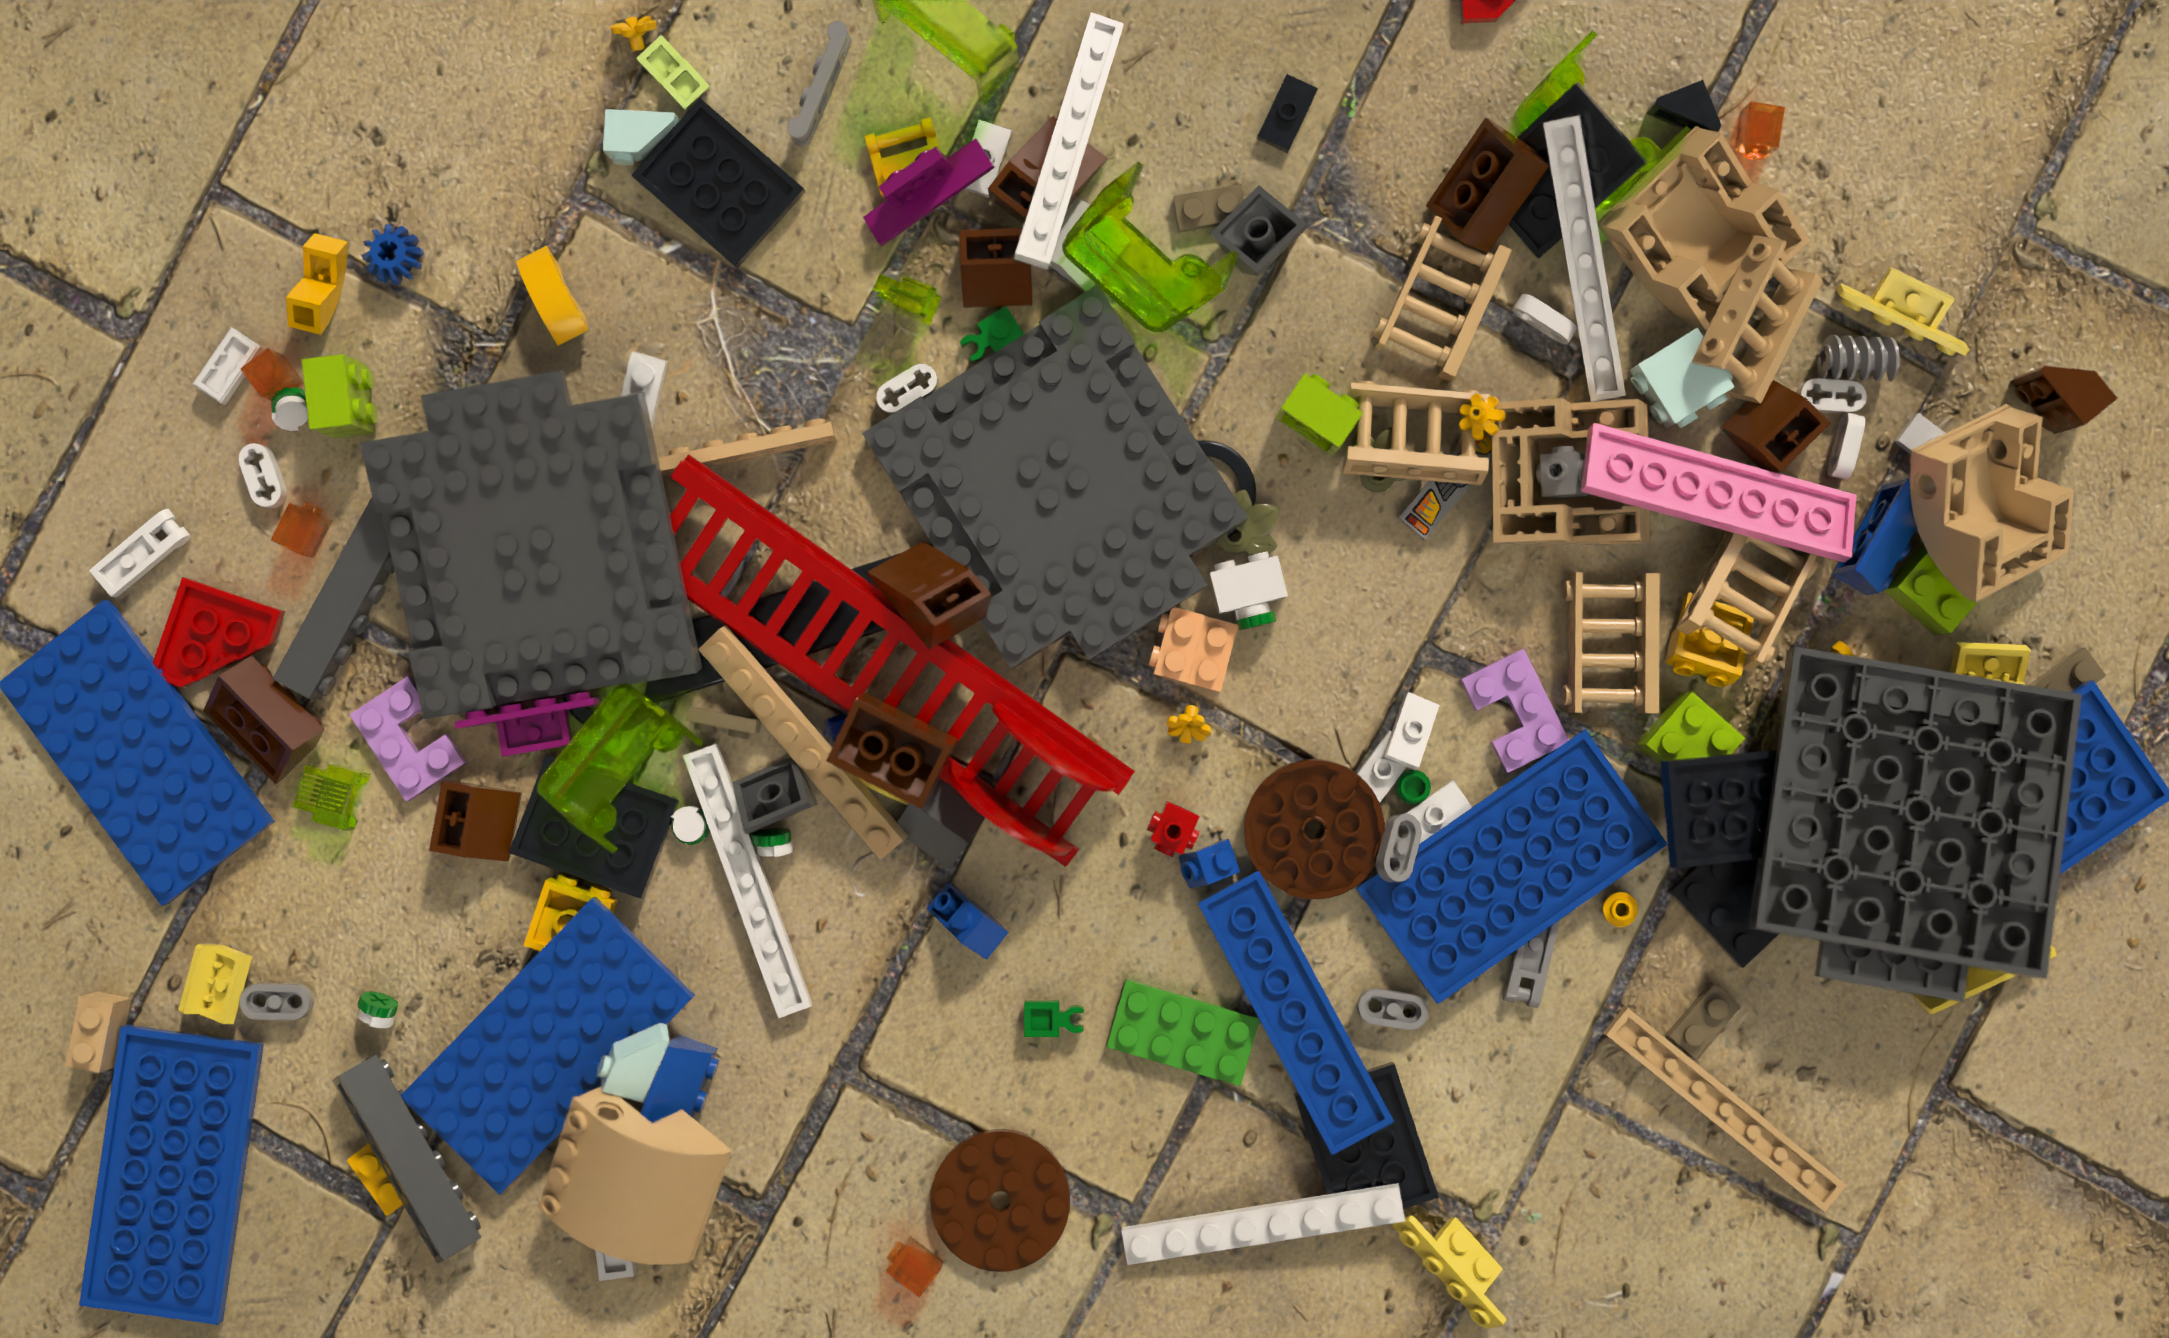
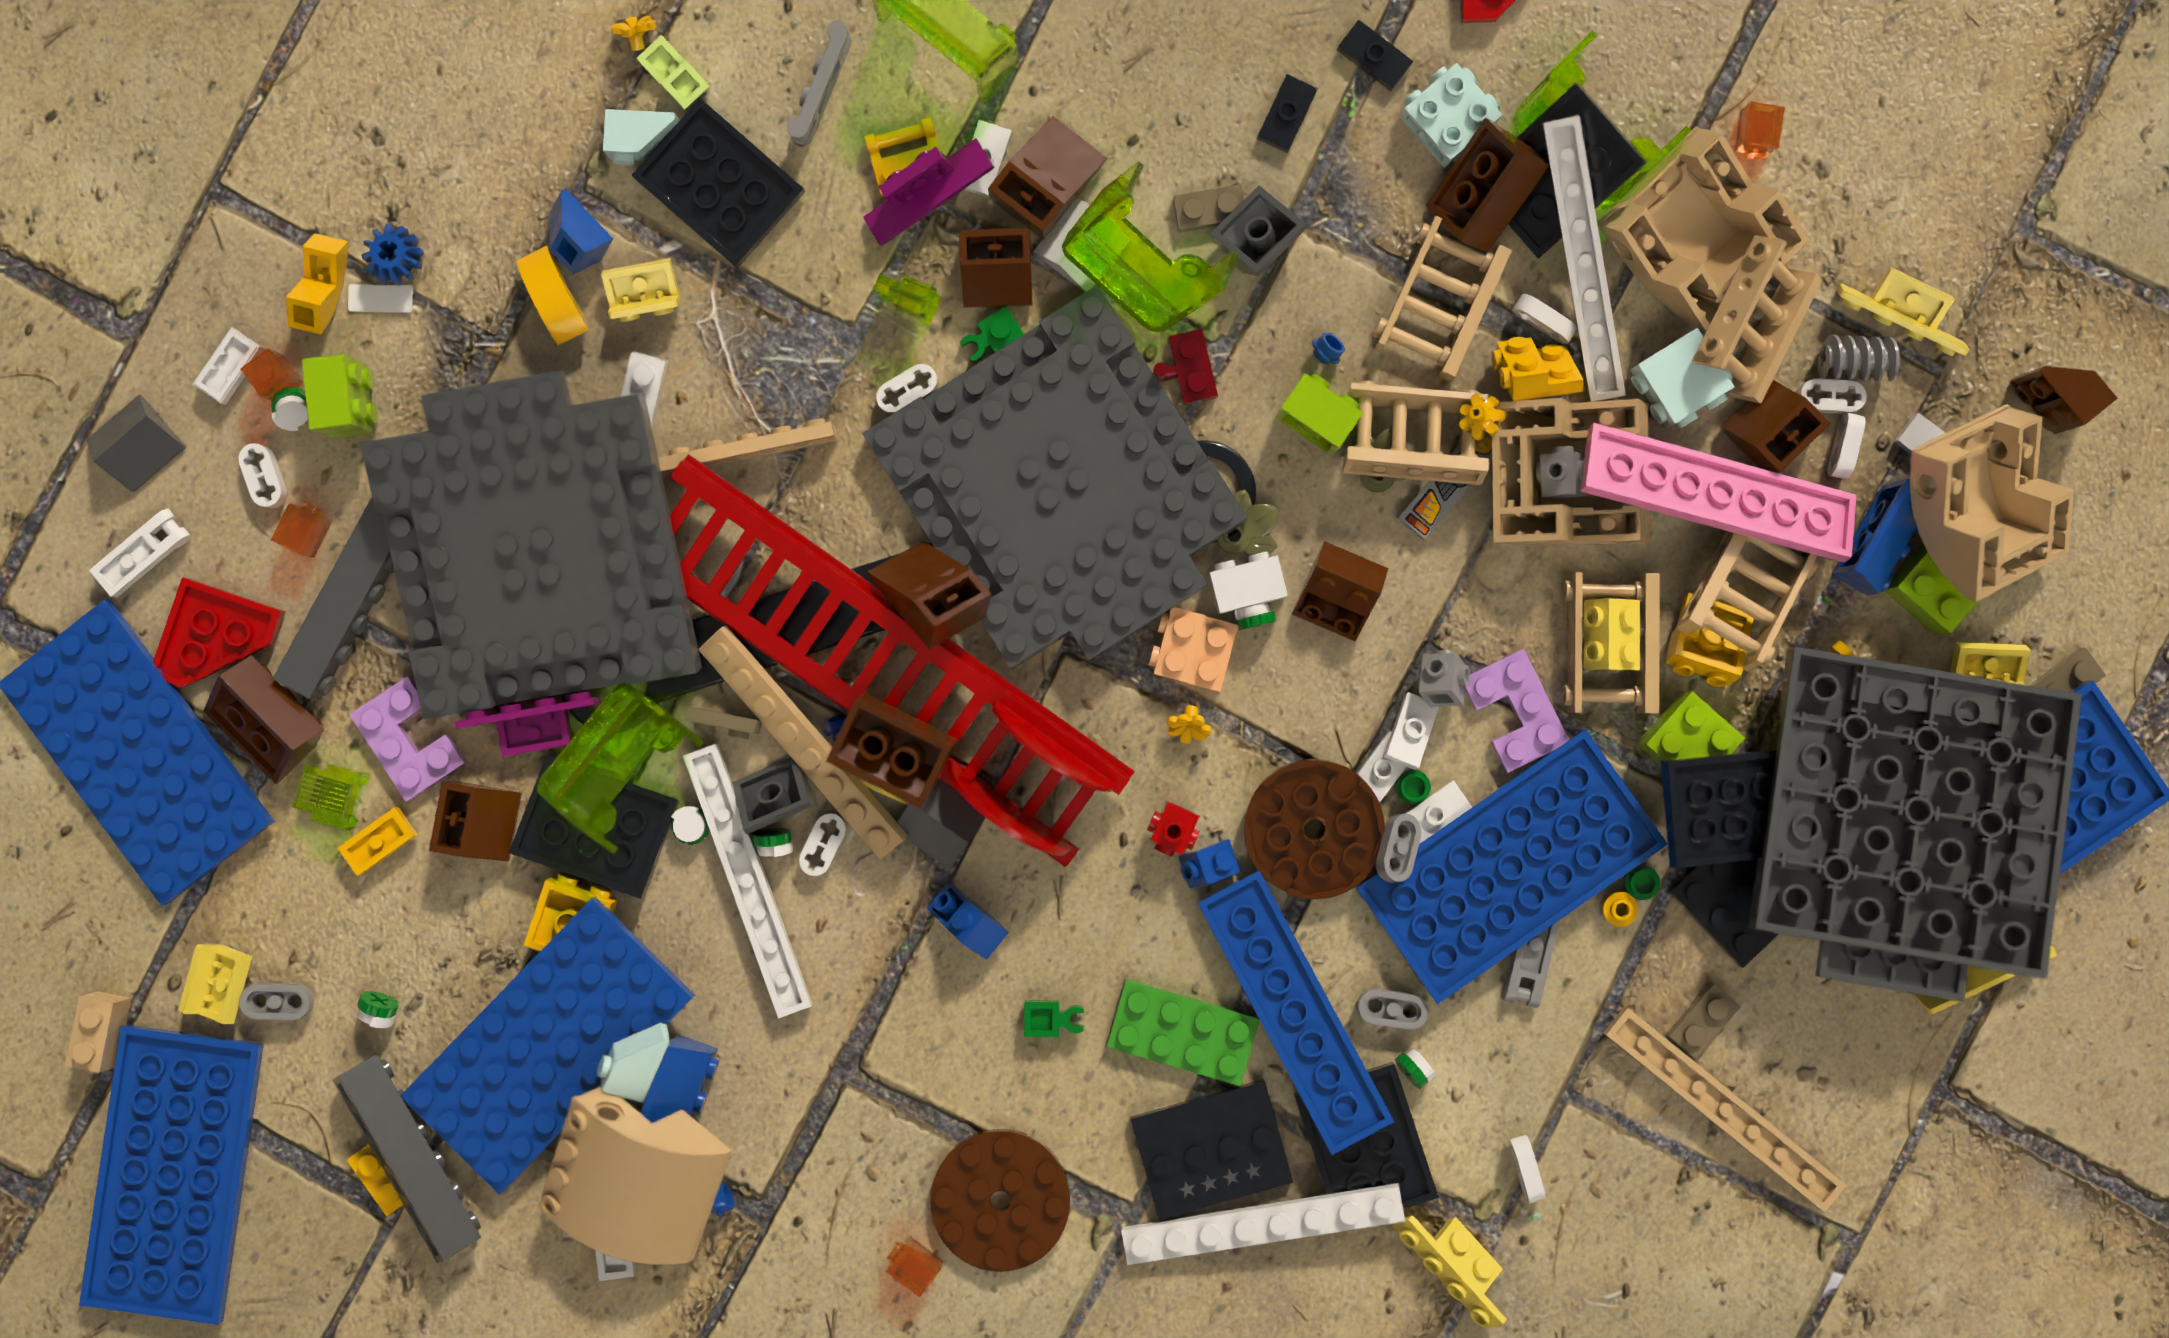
(134, 444): none -> dark grey slope
(377, 841): none -> yellow plate
(380, 298): none -> white sticker
(575, 234): none -> blue slope
(641, 290): none -> light yellow bracket
(723, 1201): none -> blue plate
(830, 848): none -> white beam
(1068, 141): white plate -> none
(1190, 367): none -> dark red plate
(1211, 1149): none -> black plate
(1328, 348): none -> blue plate
(1340, 591): none -> reddish brown slope
(1374, 55): none -> black plate
(1415, 1068): none -> green piece
(1443, 679): none -> light grey brick
(1448, 112): none -> light aqua brick
(1527, 1169): none -> white beam
(1535, 371): none -> yellow plate
(1611, 634): none -> light yellow bracket
(1642, 882): none -> green plate
(1687, 107): black slope -> none

